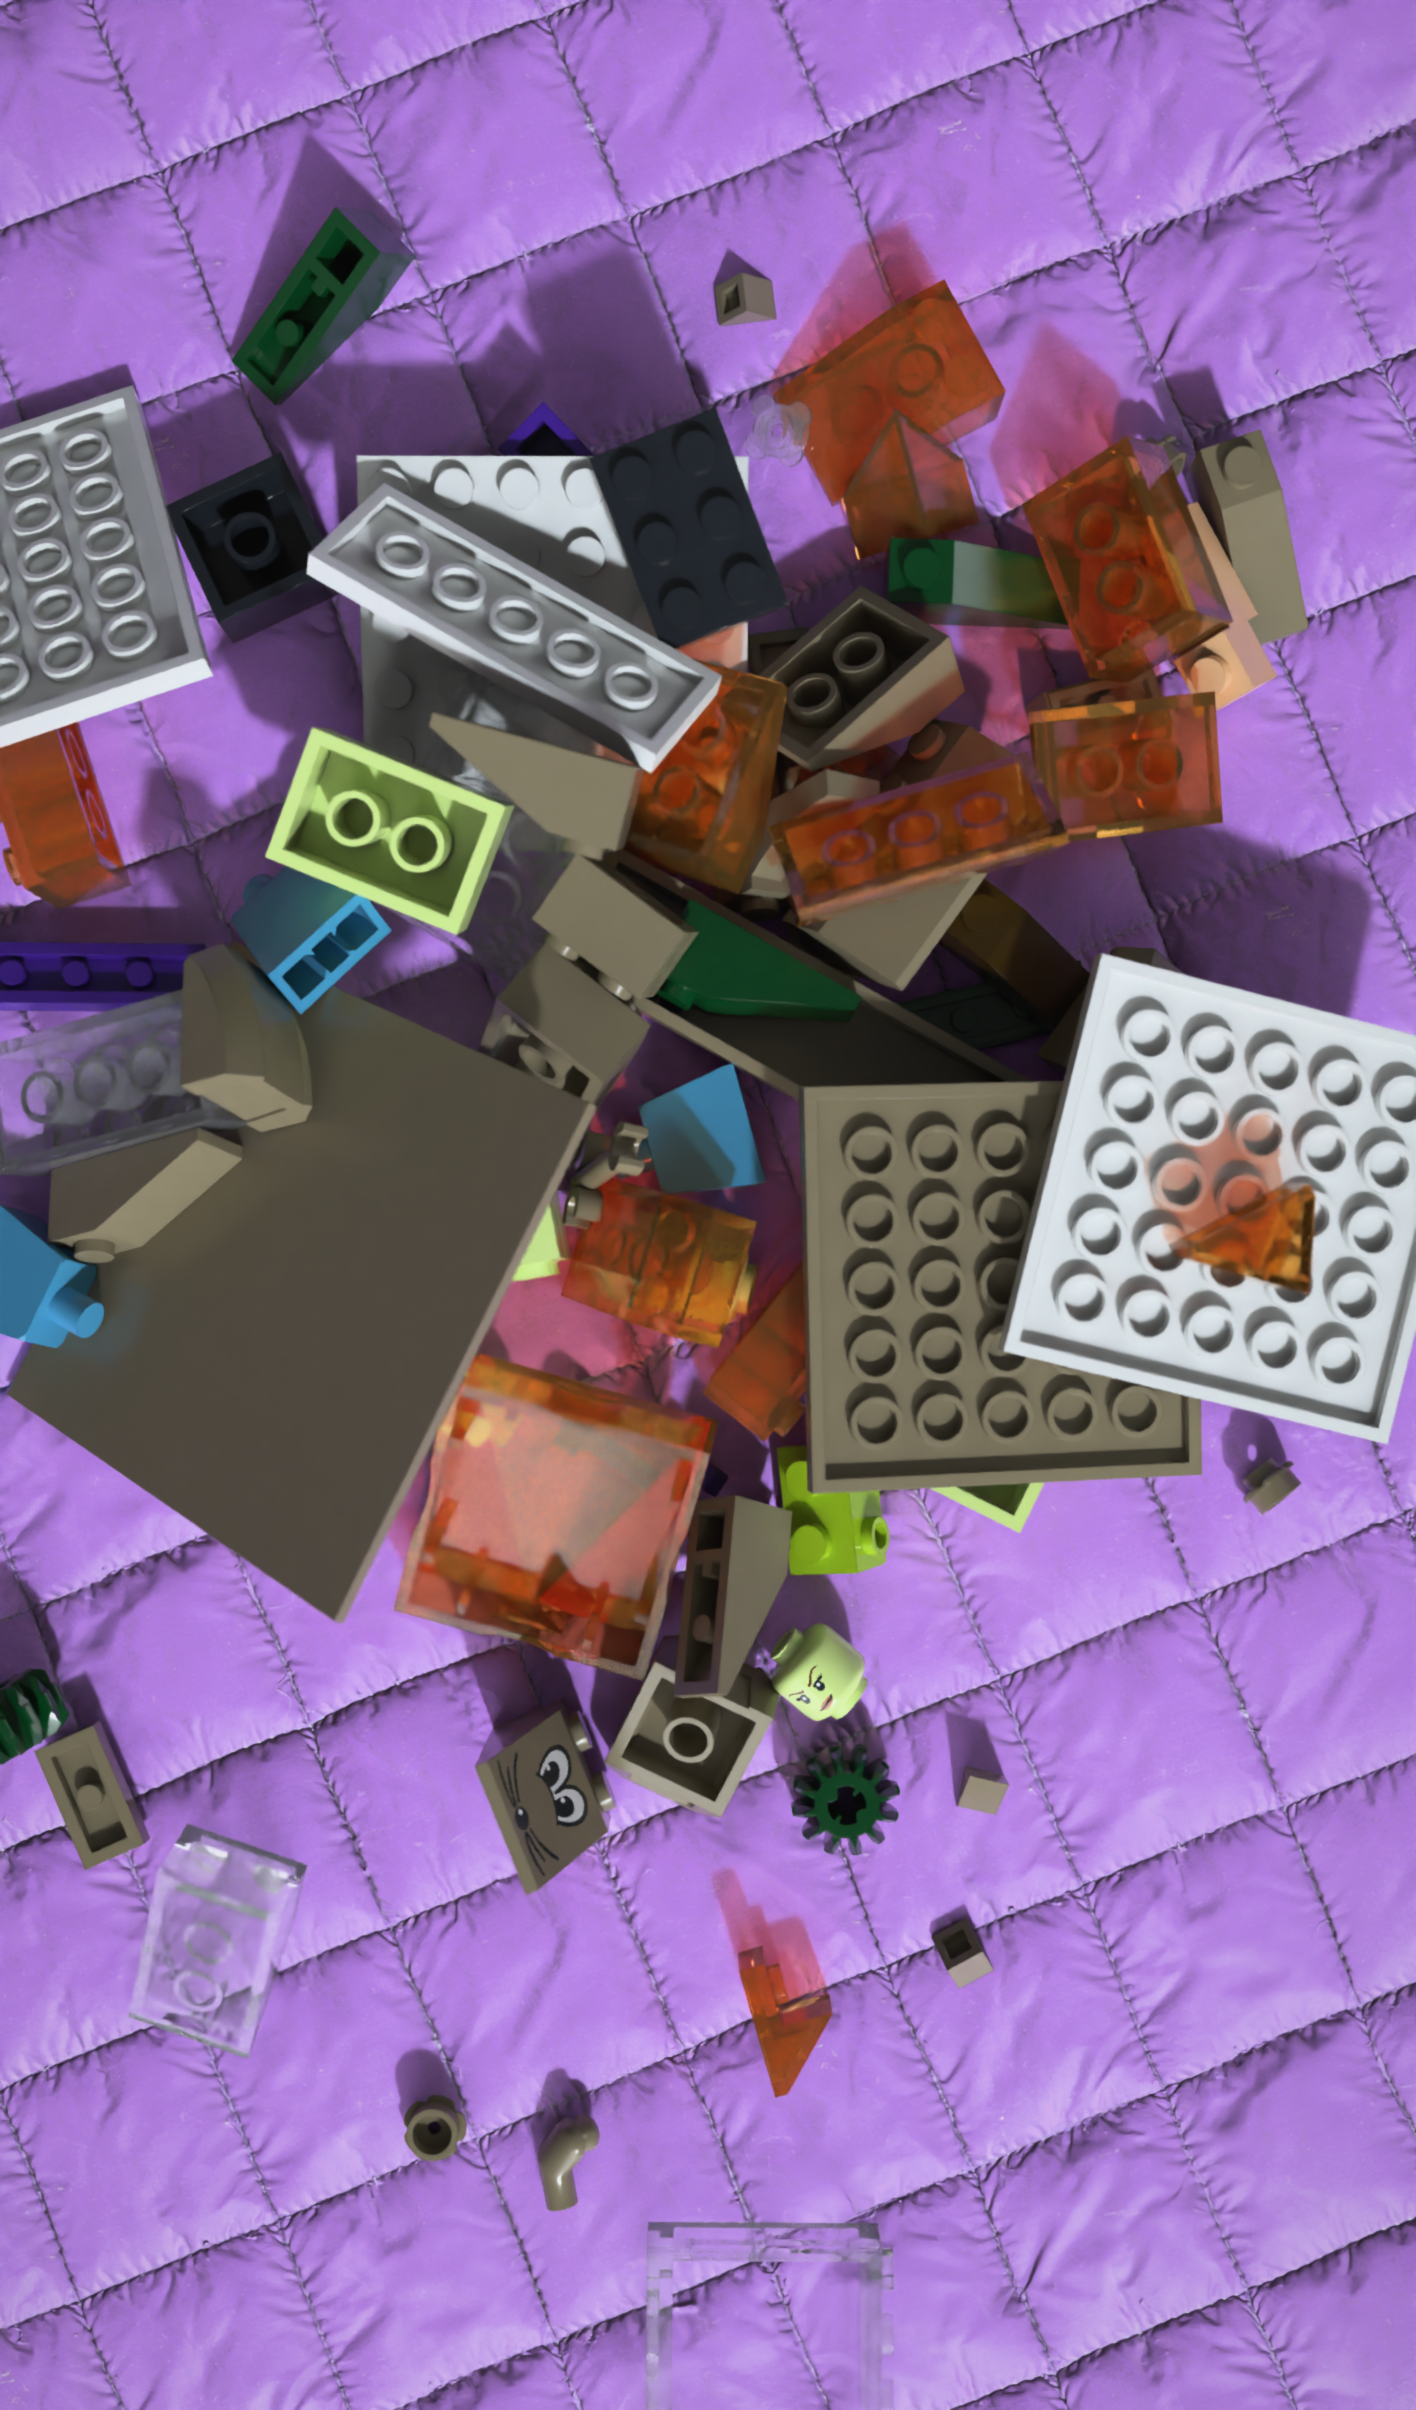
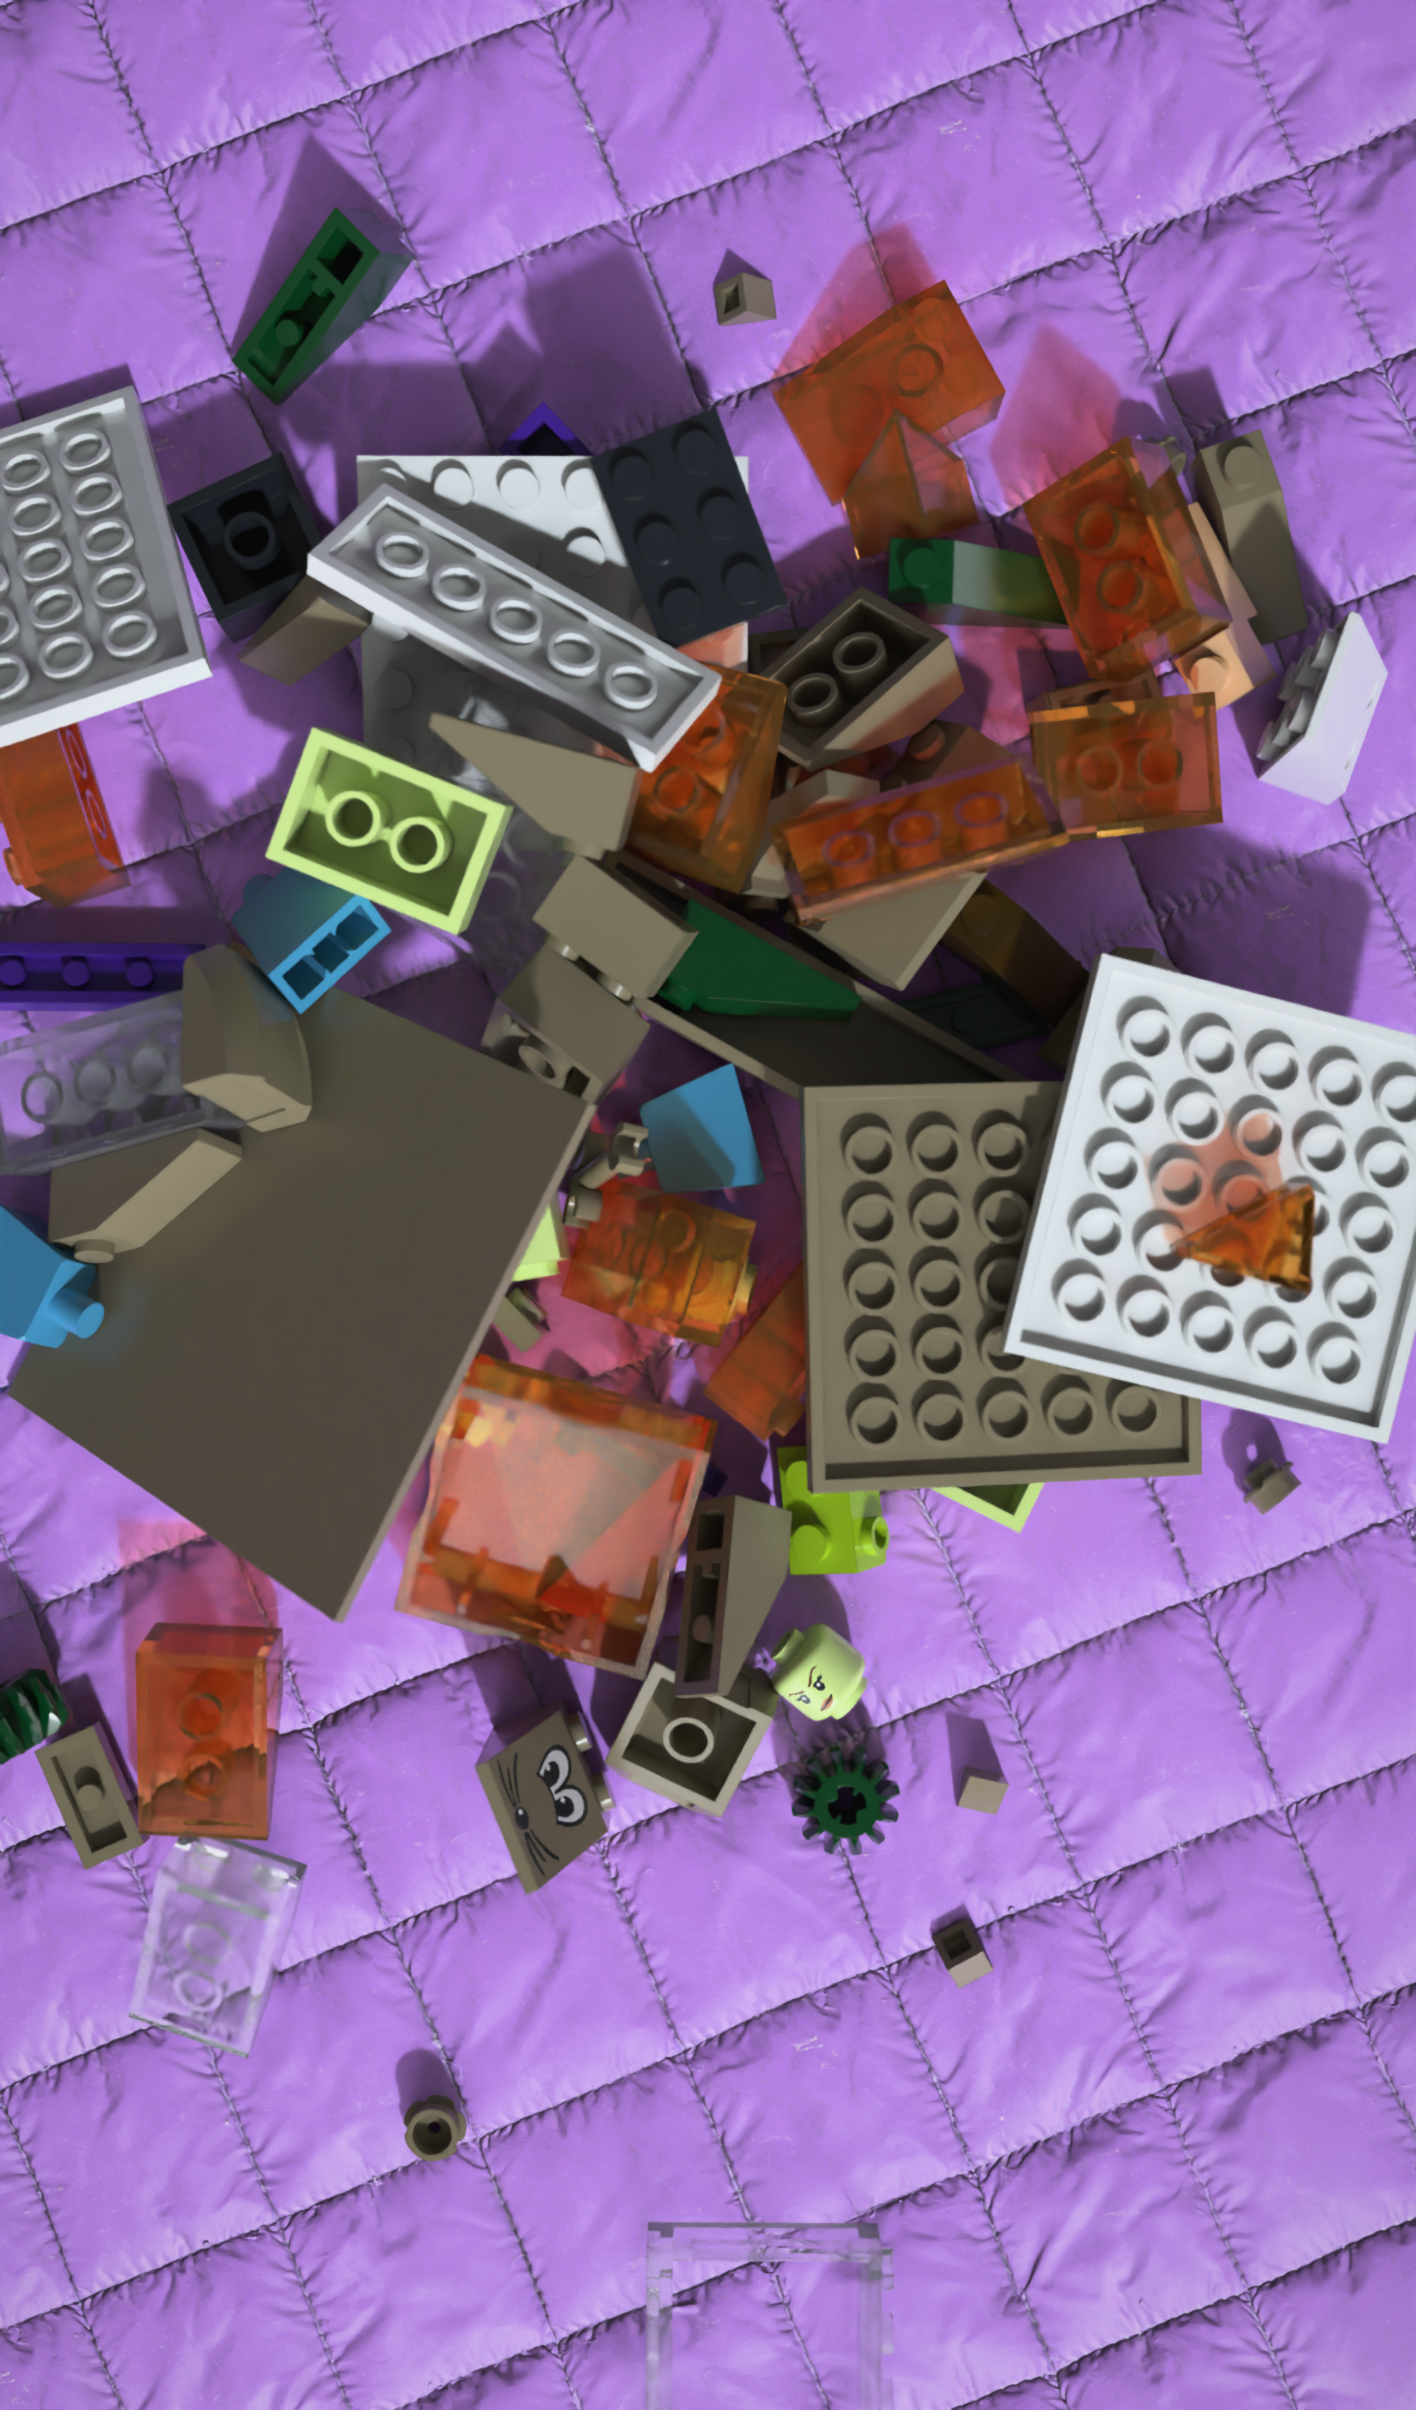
(208, 1729): none -> clear orange slope
(304, 632): none -> dark tan slope
(521, 1318): none -> dark tan plate
(559, 2155): dark tan arm -> none
(784, 2032): clear orange slope -> none
(795, 433): clear plate -> none
(1324, 713): none -> white slope

